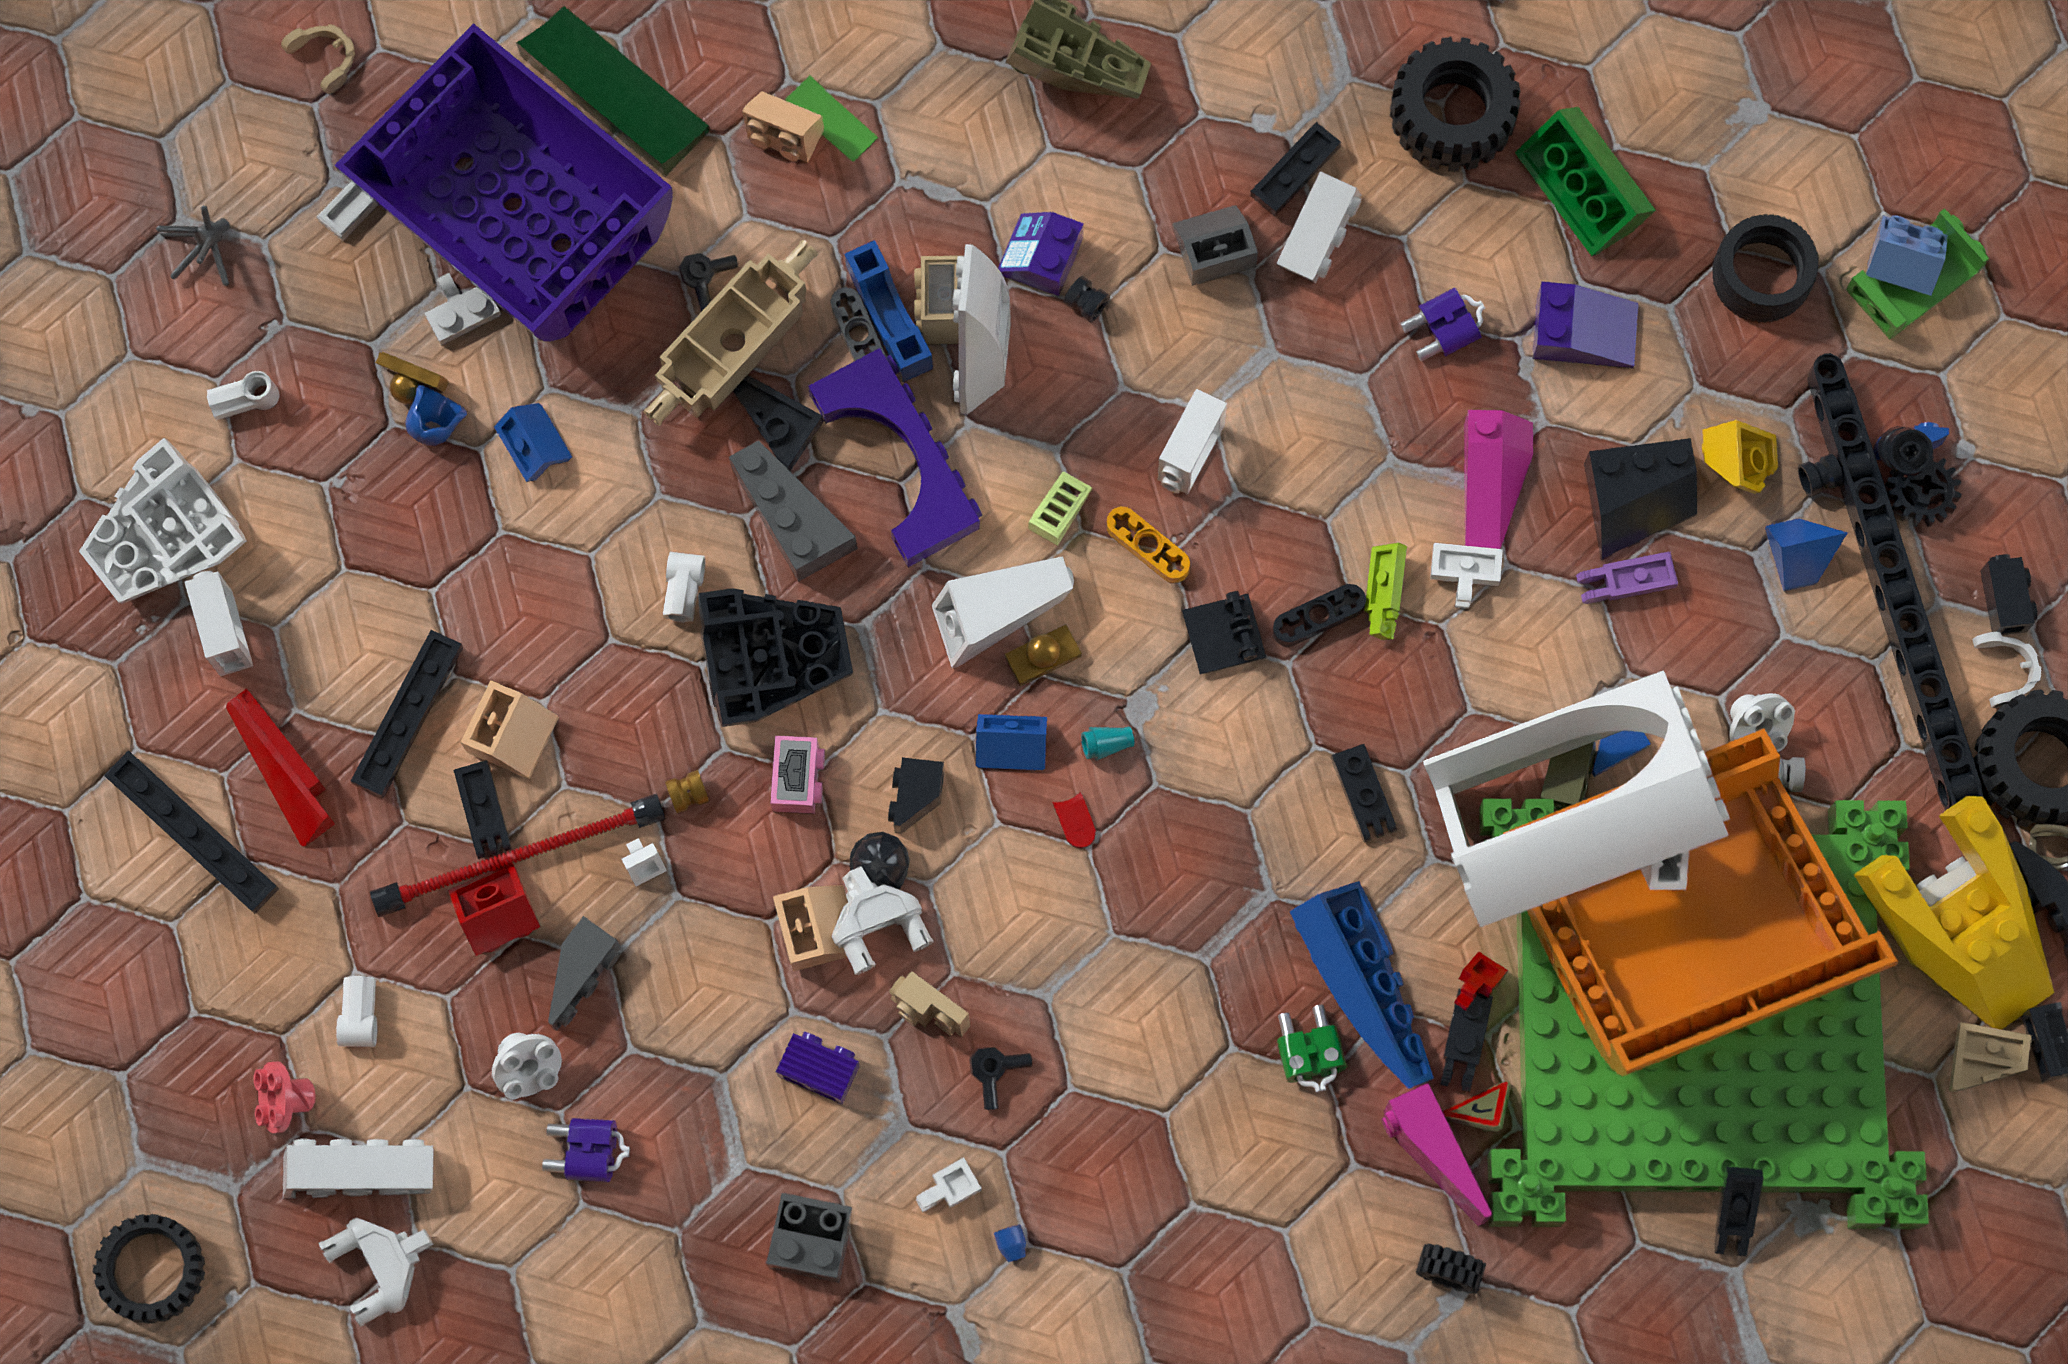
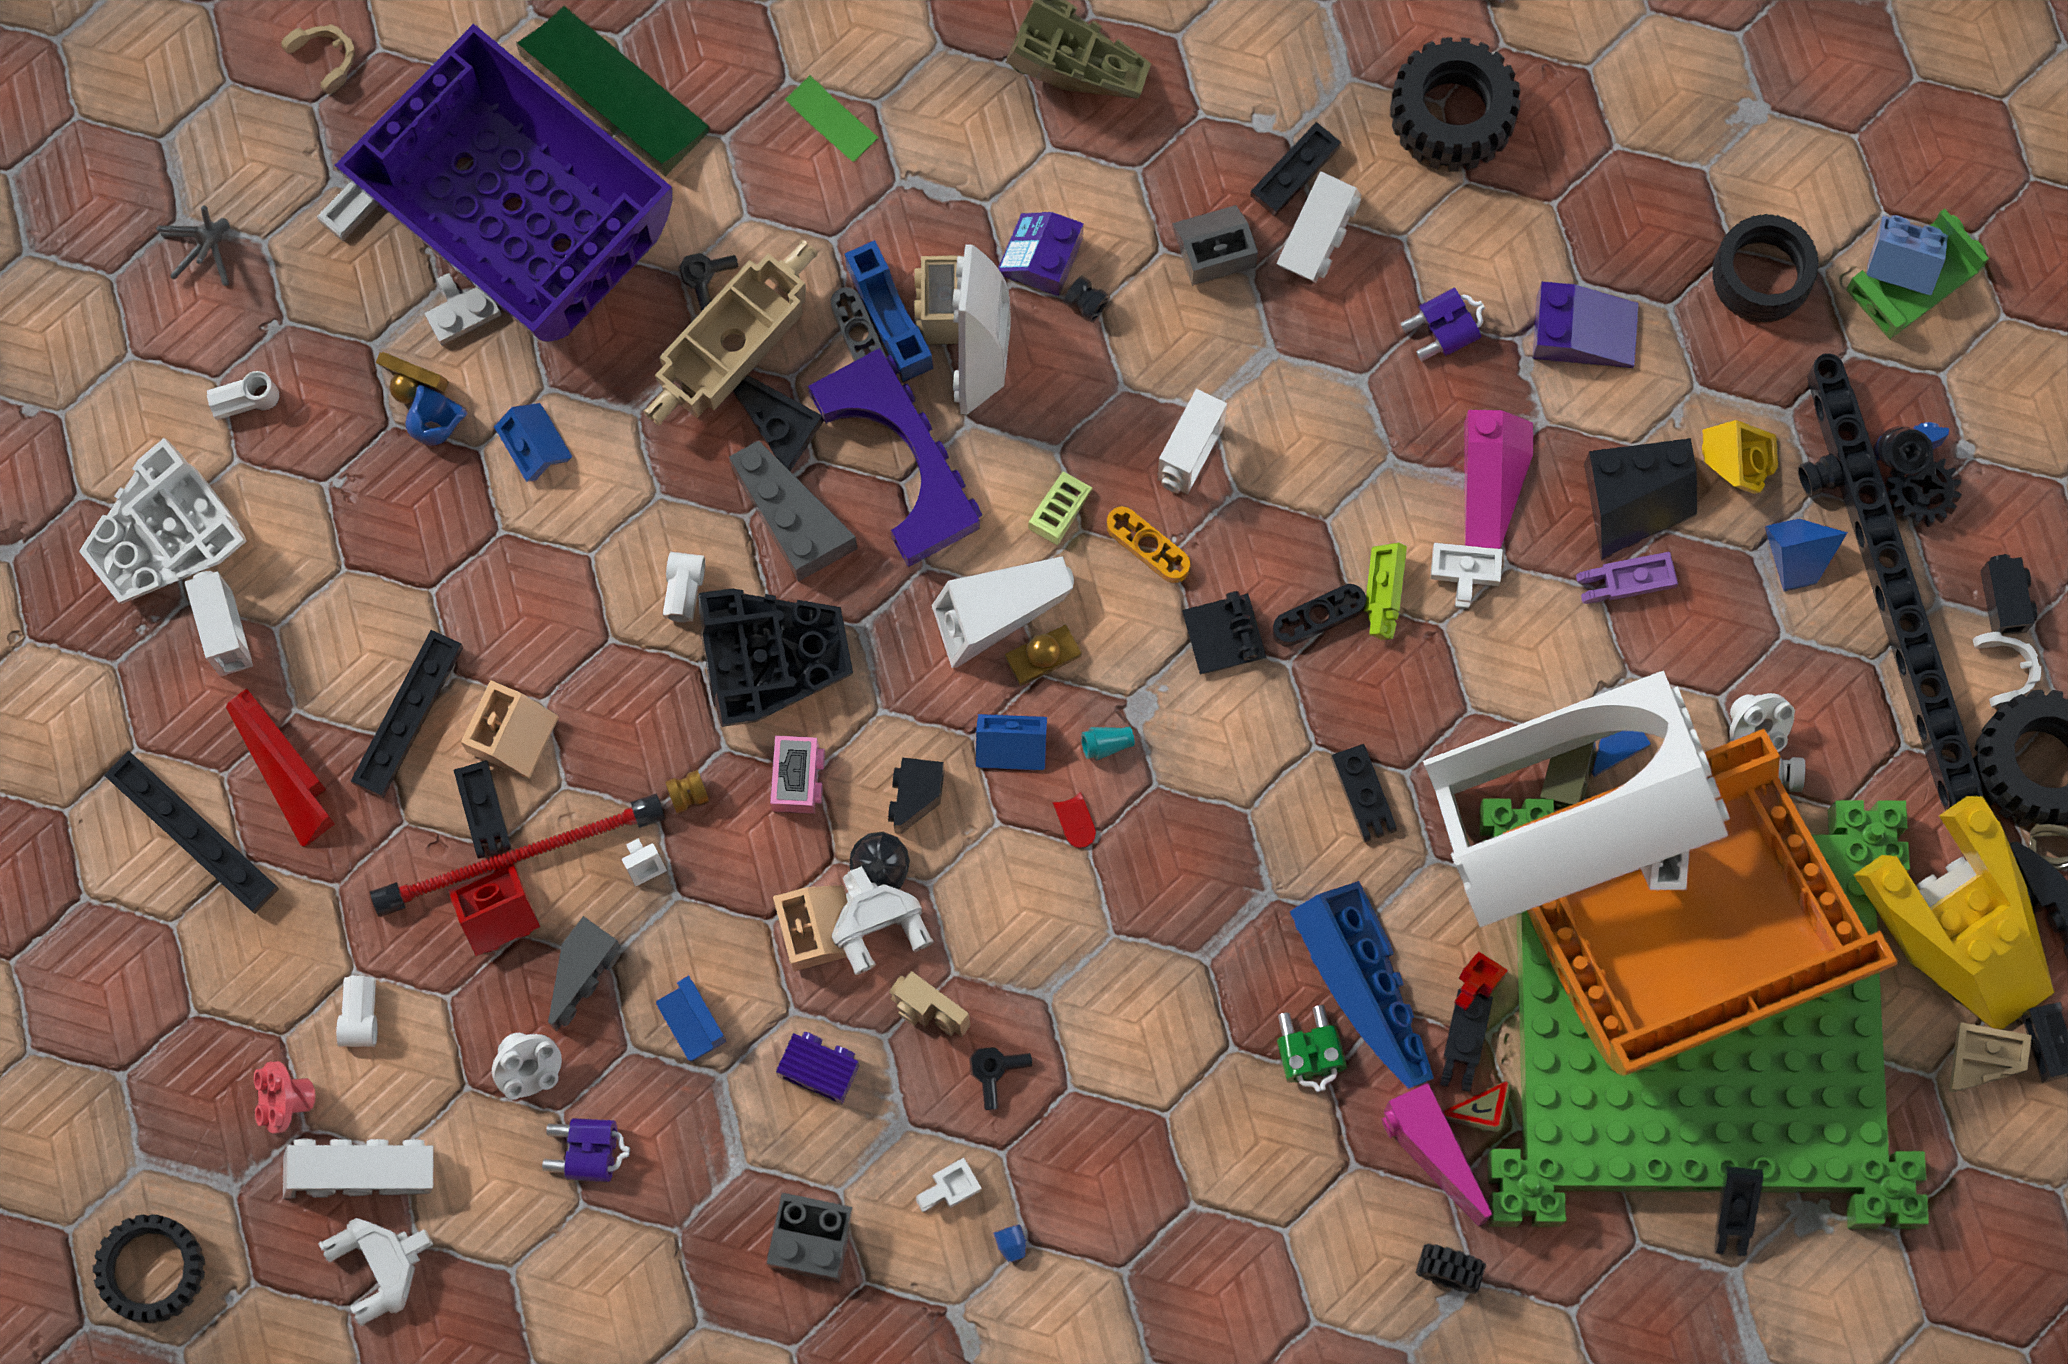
(690, 1020): none -> blue panel
(782, 126): light nougat slope -> none
(1584, 180): green slope -> none

